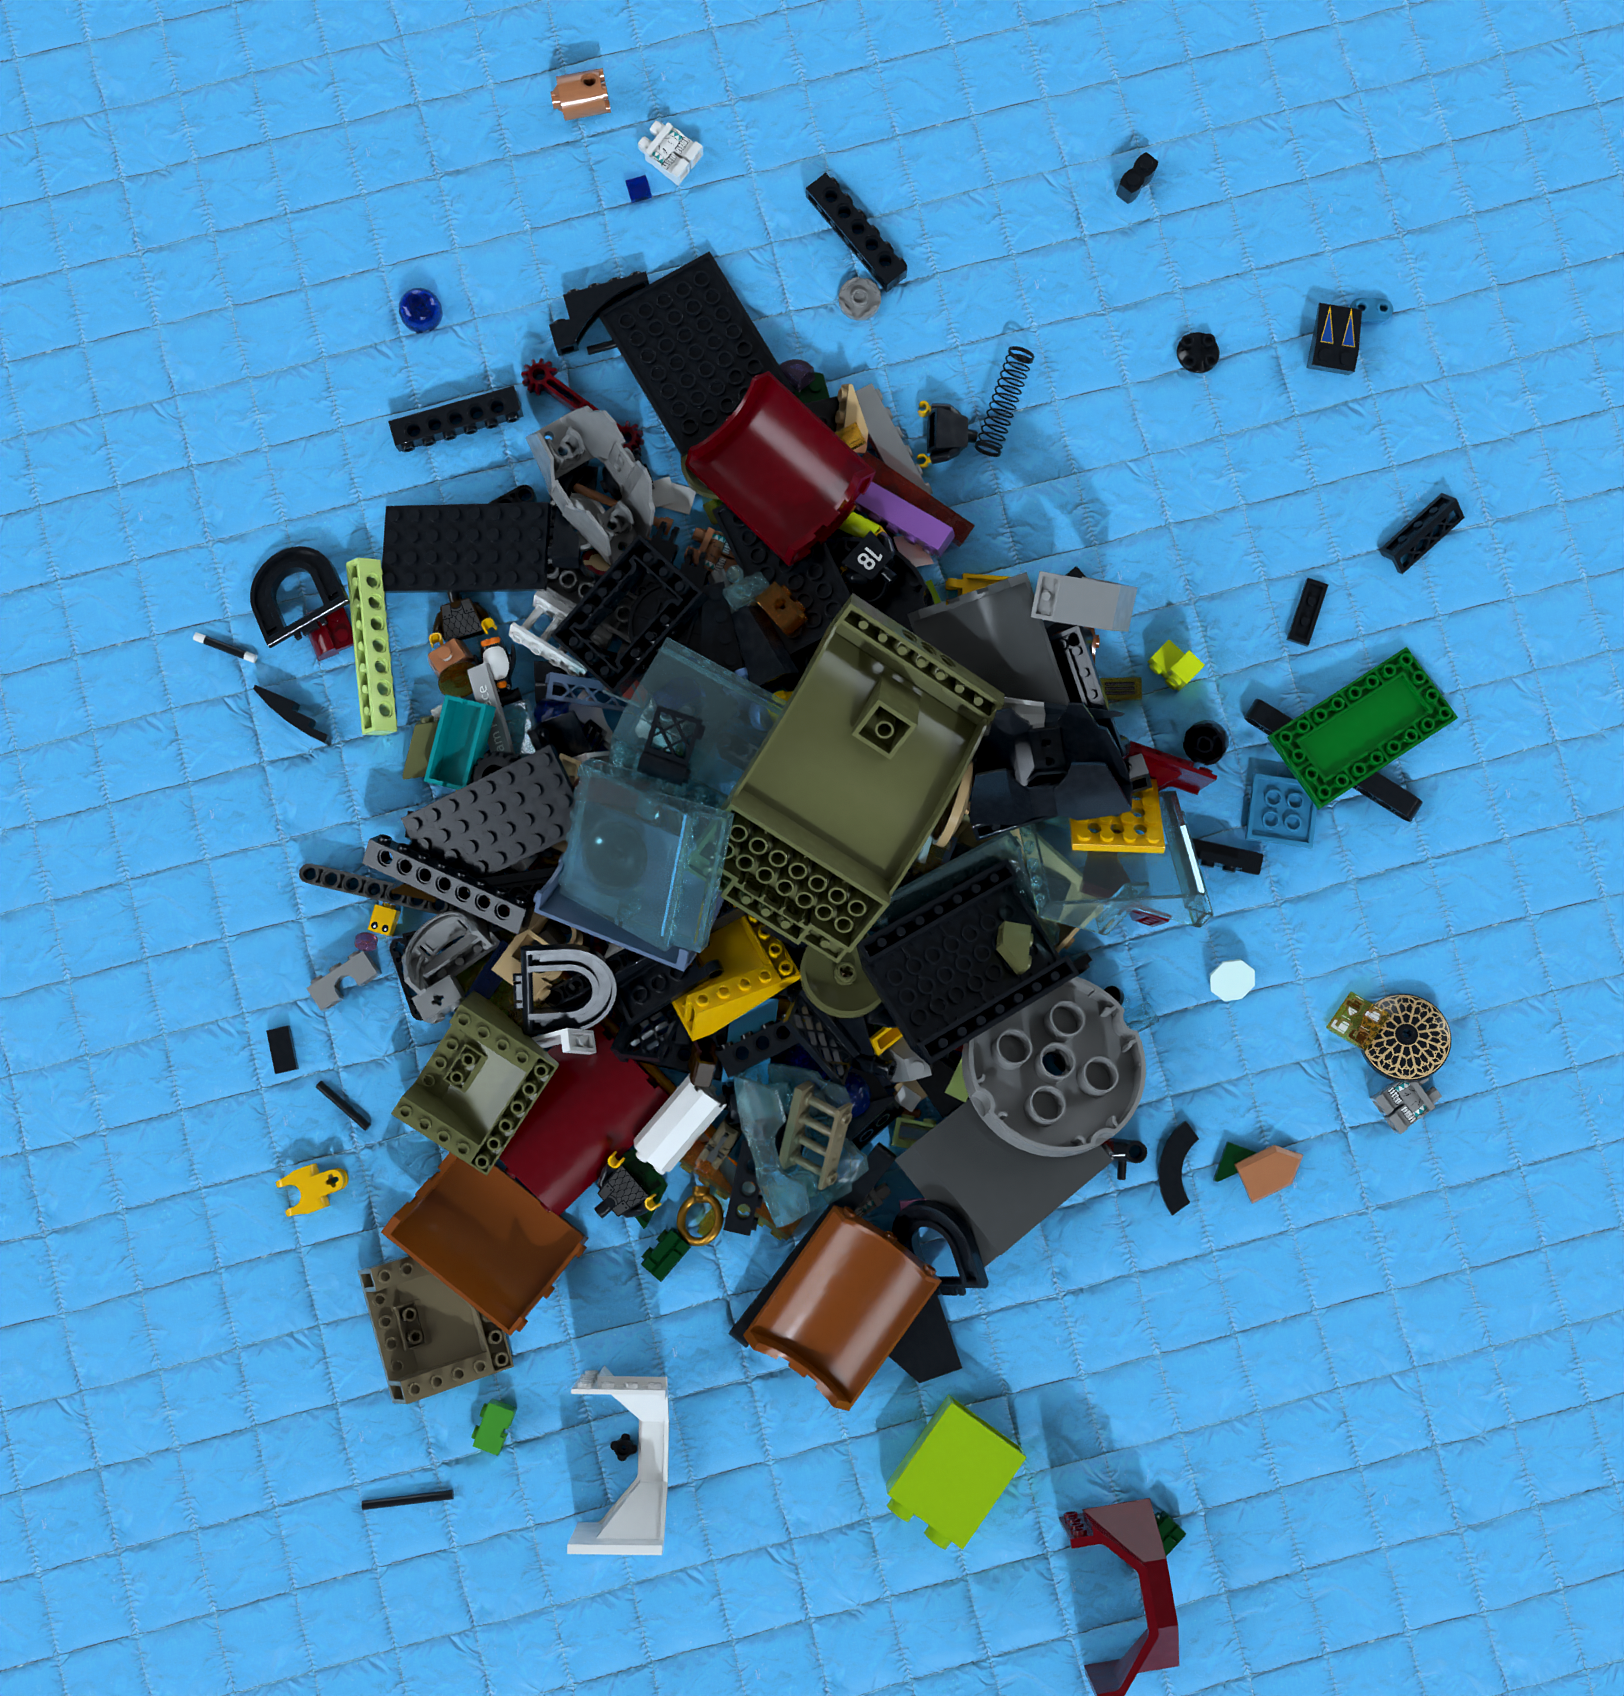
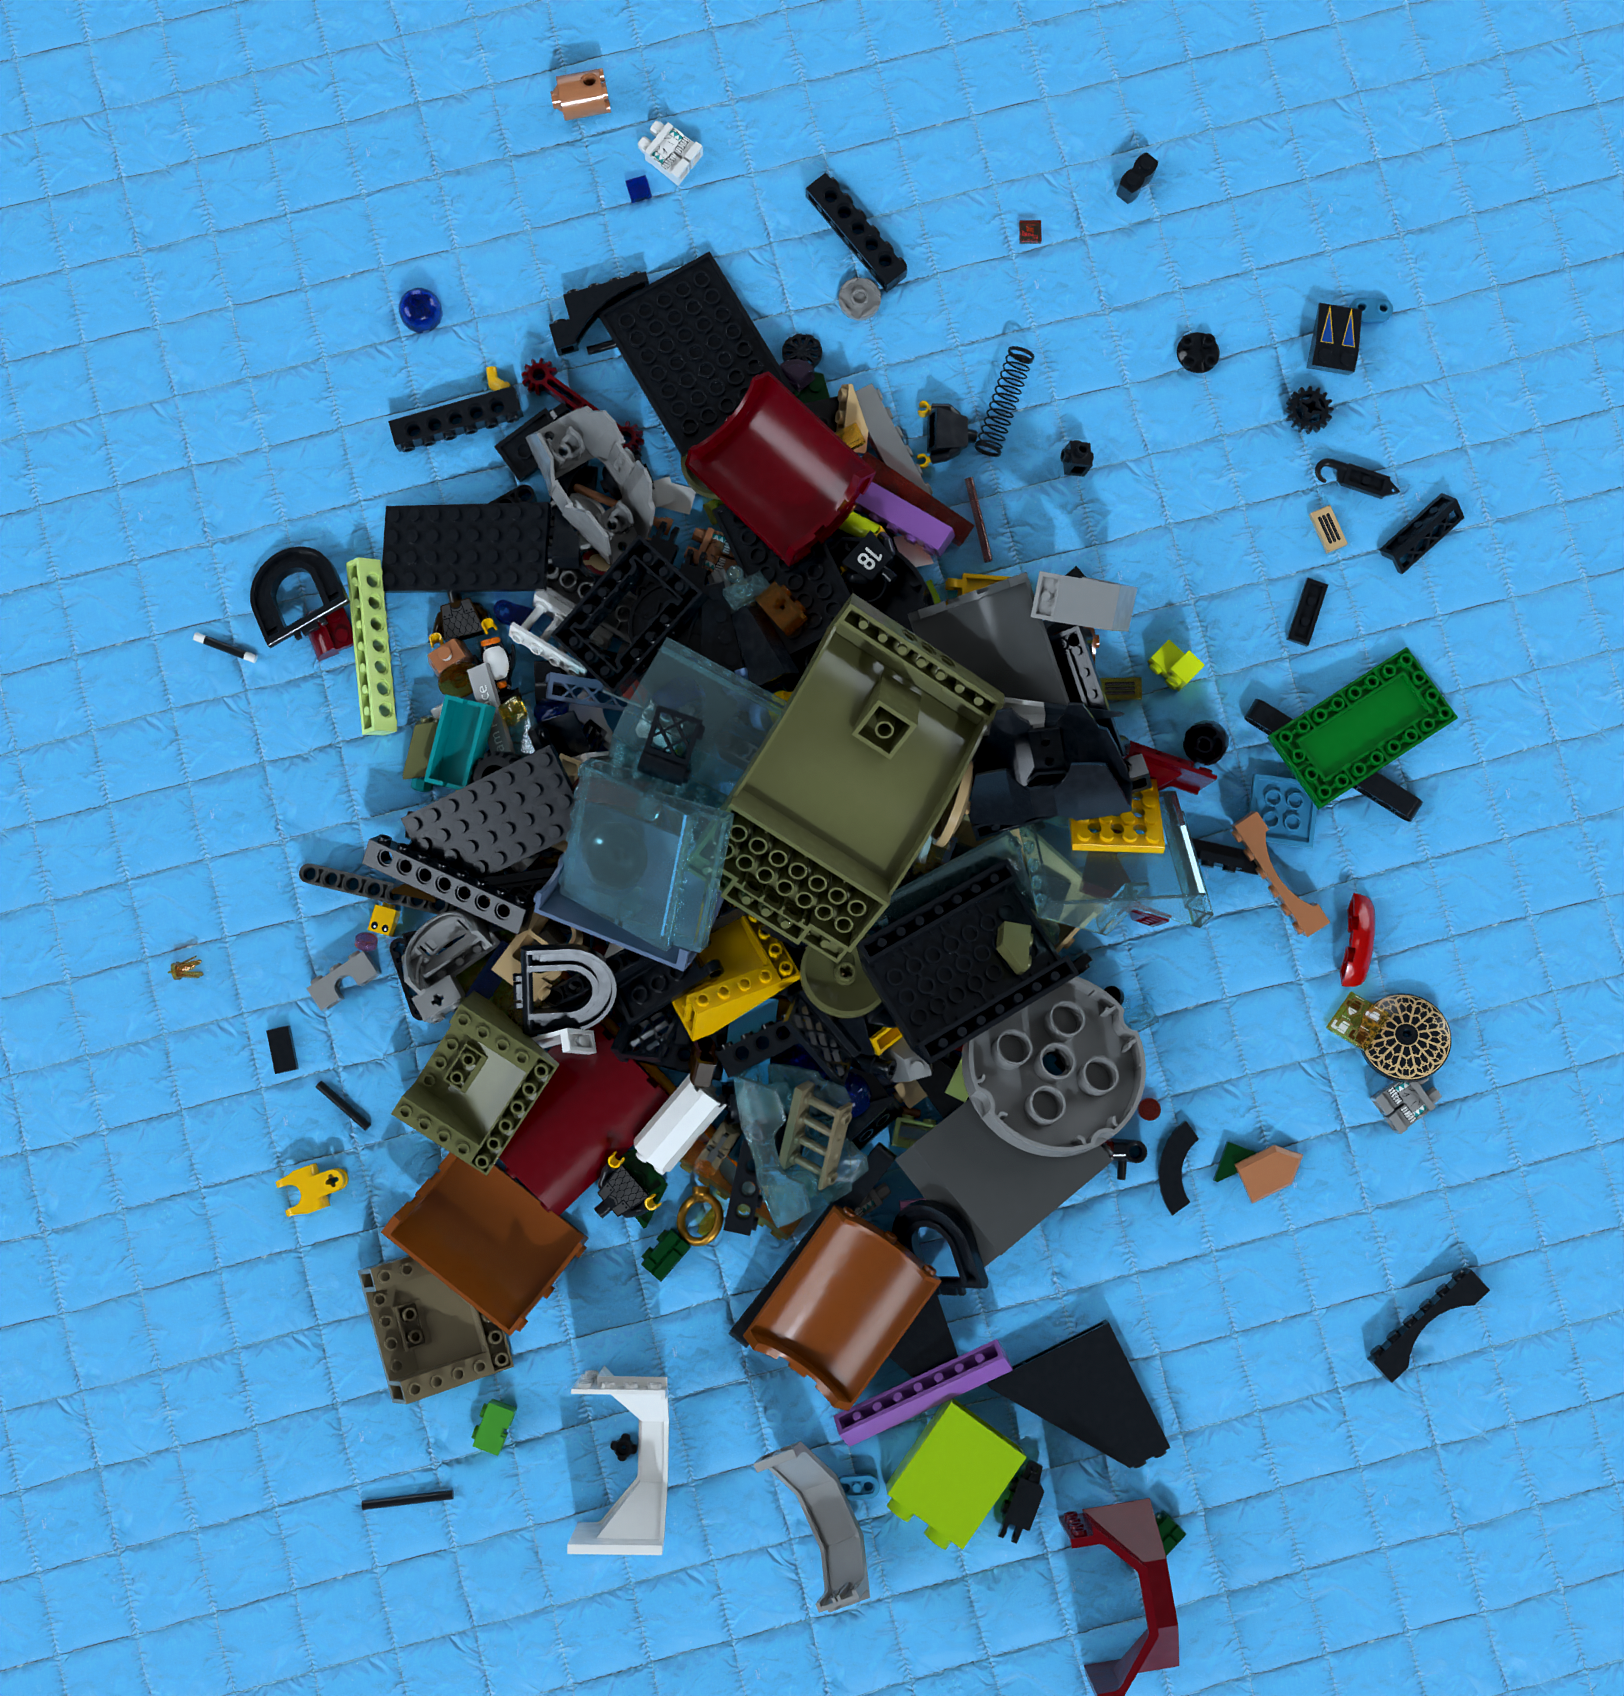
(181, 969): none -> clear orange piece
(289, 711): black slope -> none
(419, 785): none -> teal tile
(493, 381): none -> yellow arm
(513, 711): none -> clear yellow tile
(515, 448): none -> black tile
(516, 614): none -> clear blue piece
(802, 351): none -> black wheel
(830, 1521): none -> light grey panel
(857, 1490): none -> dark azure plate
(907, 1098): white sticker -> none
(922, 1393): none -> medium lavender brick
(987, 556): none -> bar
(1023, 1501): none -> black hinge
(1030, 232): none -> clear red tile
(1077, 458): none -> black brick
(1089, 1393): none -> black slope
(1149, 1109): none -> clear red tile
(1232, 980): light aqua piece -> none
(1252, 833): none -> nougat arch
(1318, 410): none -> black gear
(1328, 529): none -> tan tile
(1358, 478): none -> black plate
(1361, 941): none -> red brick
(1394, 1354): none -> black arch

